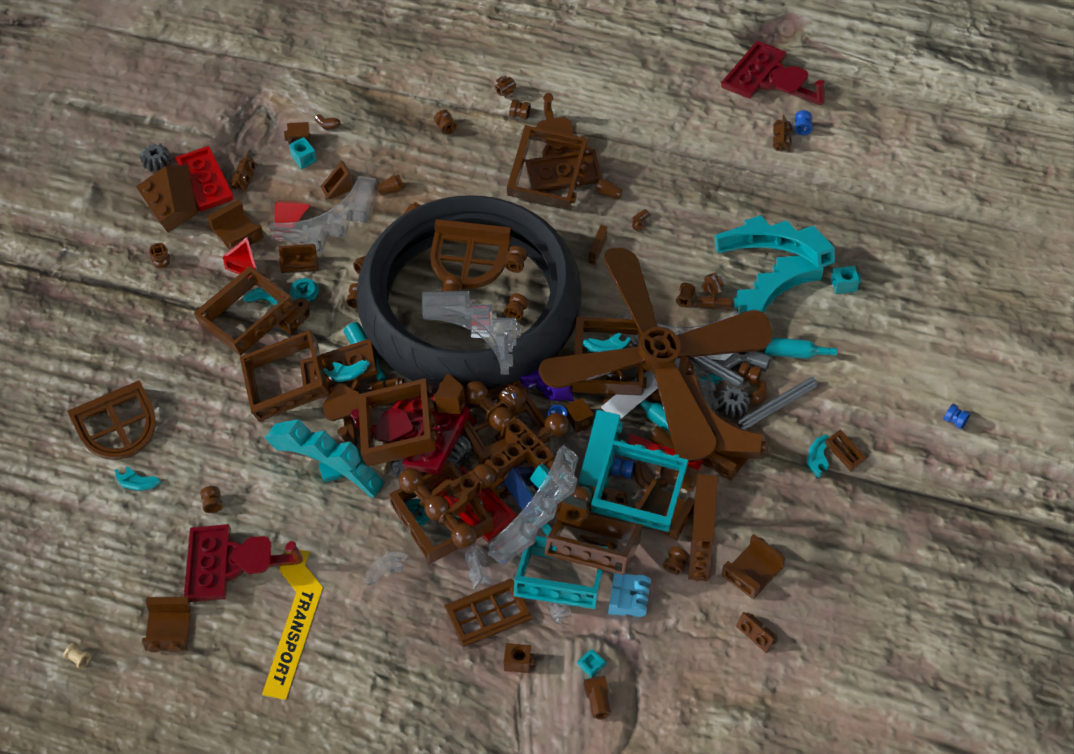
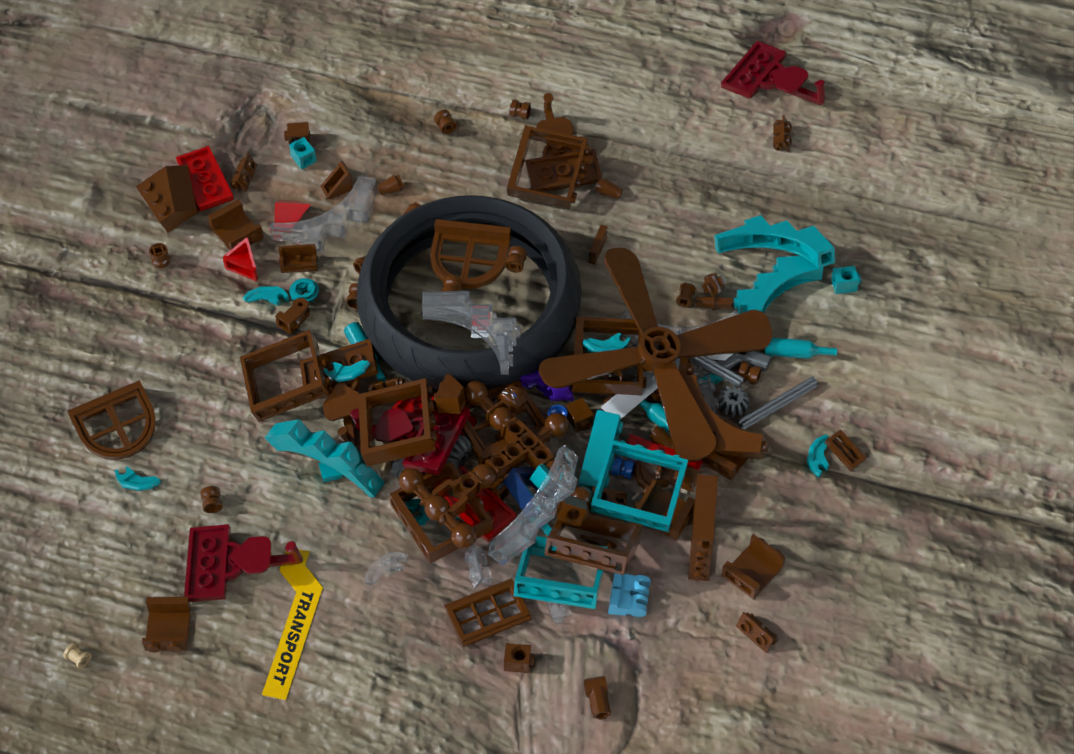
(155, 157): dark grey gear -> none
(231, 294): reddish brown window -> none
(329, 123): reddish brown arm -> none
(505, 86): reddish brown gear -> none
(517, 304): reddish brown wheel -> none
(591, 663): teal tile -> none
(637, 220): reddish brown arm -> none
(675, 561): reddish brown wheel -> none
(760, 394): reddish brown arm -> none
(803, 122): blue wheel -> none
(957, 416): blue wheel -> none

